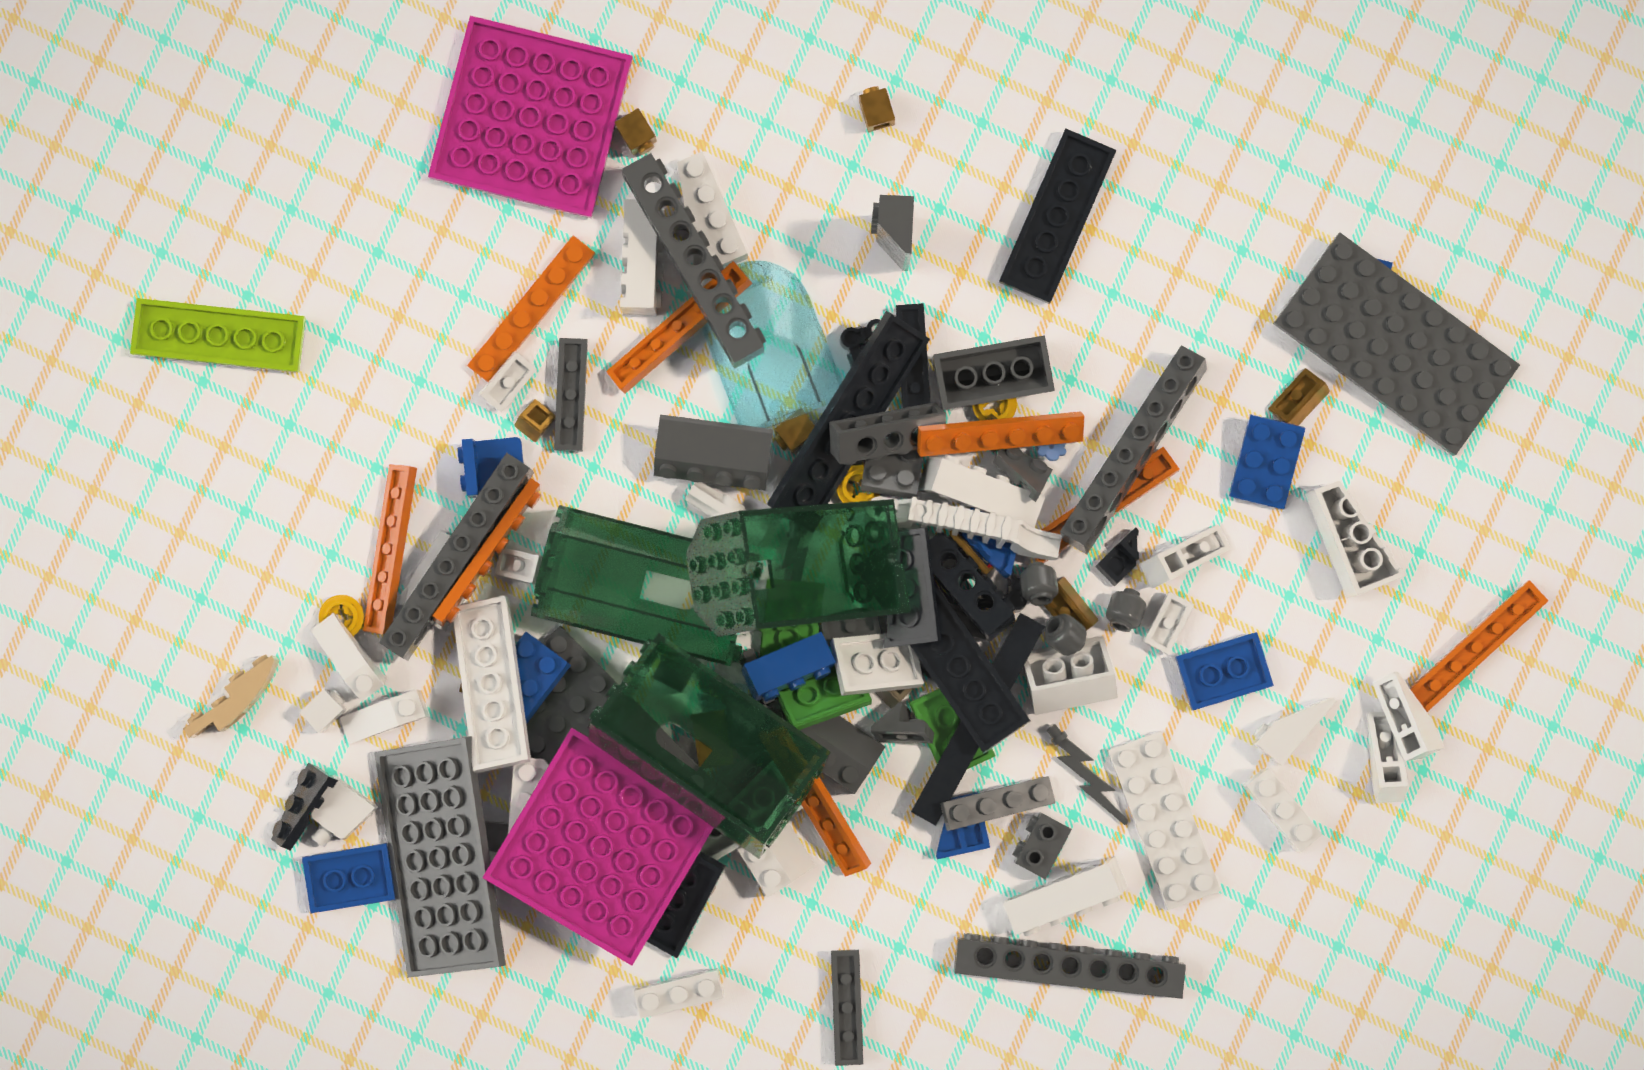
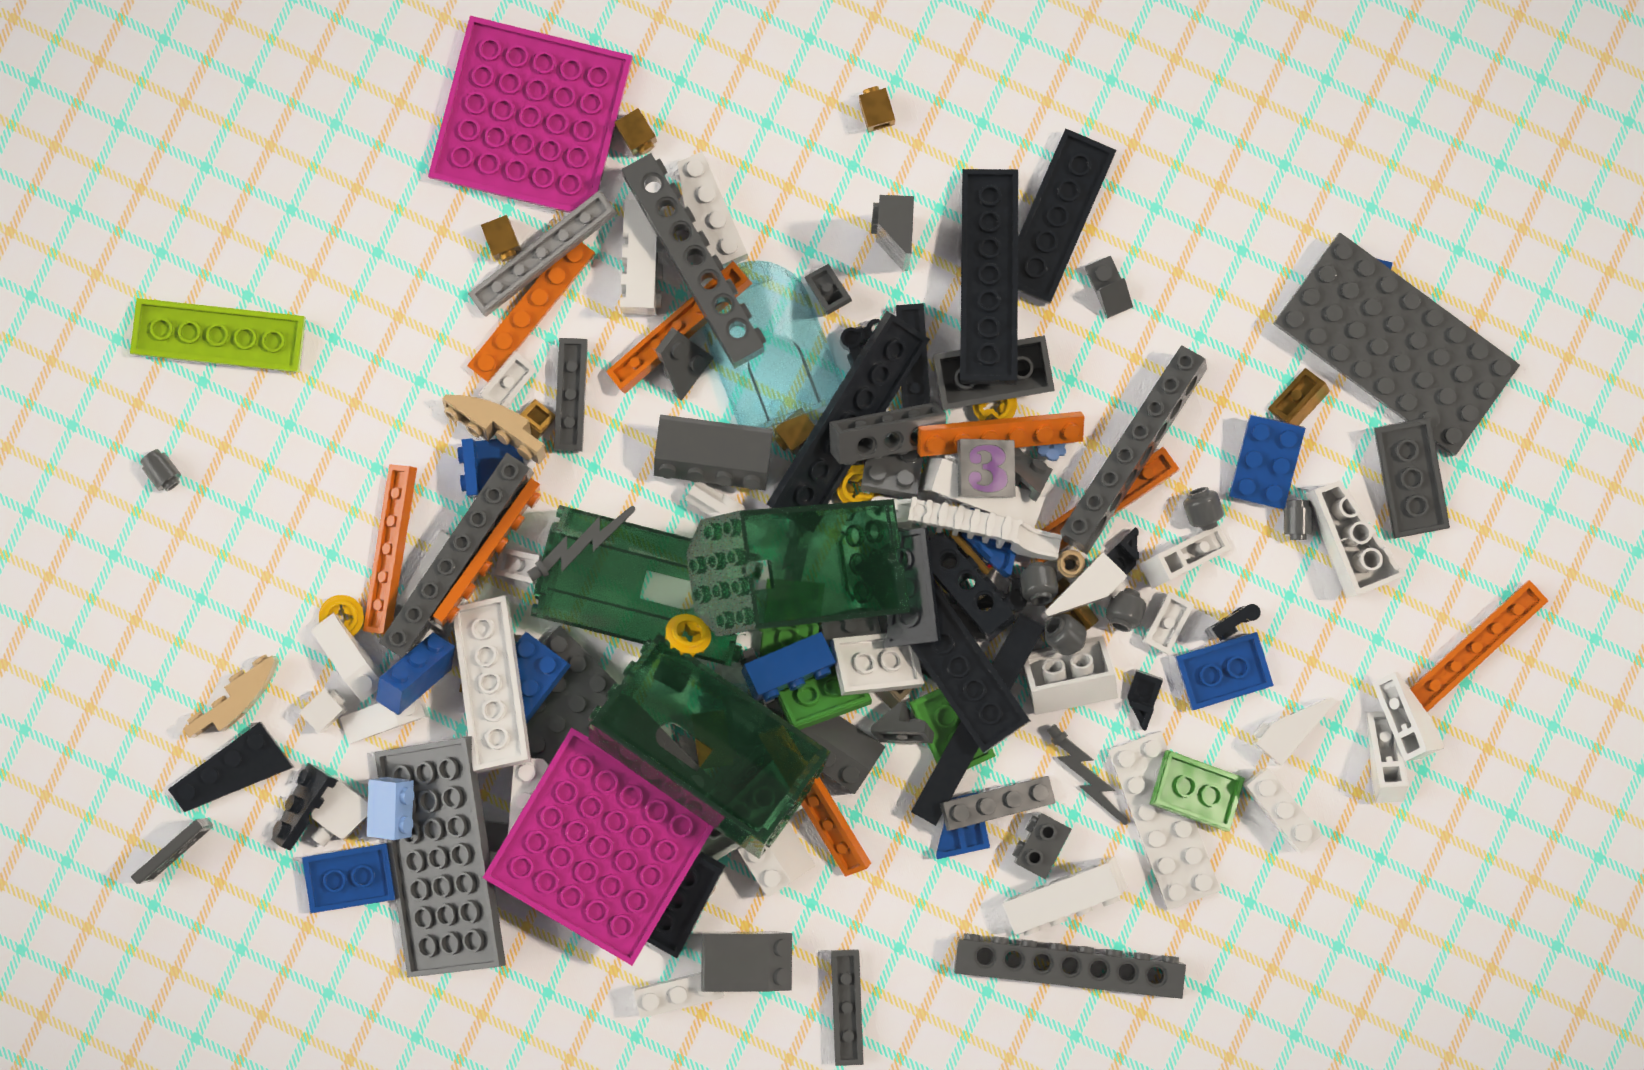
(160, 470): none -> dark grey brick
(172, 851): none -> dark grey tile
(235, 767): none -> black wing
(390, 808): none -> light blue brick
(415, 673): none -> blue brick
(490, 419): none -> tan slope
(501, 238): none -> pearl gold brick
(543, 253): none -> light grey tile
(568, 556): none -> dark grey piece
(682, 361): none -> dark grey wing
(694, 627): none -> yellow gear
(746, 961): none -> dark grey slope
(828, 289): none -> dark grey slope
(986, 468): none -> tile
(989, 277): none -> black plate
(1078, 560): none -> tan cone
(1092, 585): none -> white slope
(1109, 286): none -> dark grey slope
(1143, 695): none -> black slope
(1197, 791): none -> tile
(1203, 508): none -> dark grey head
(1227, 626): none -> black plate
(1298, 519): none -> dark grey brick
(1411, 477): none -> dark grey tile

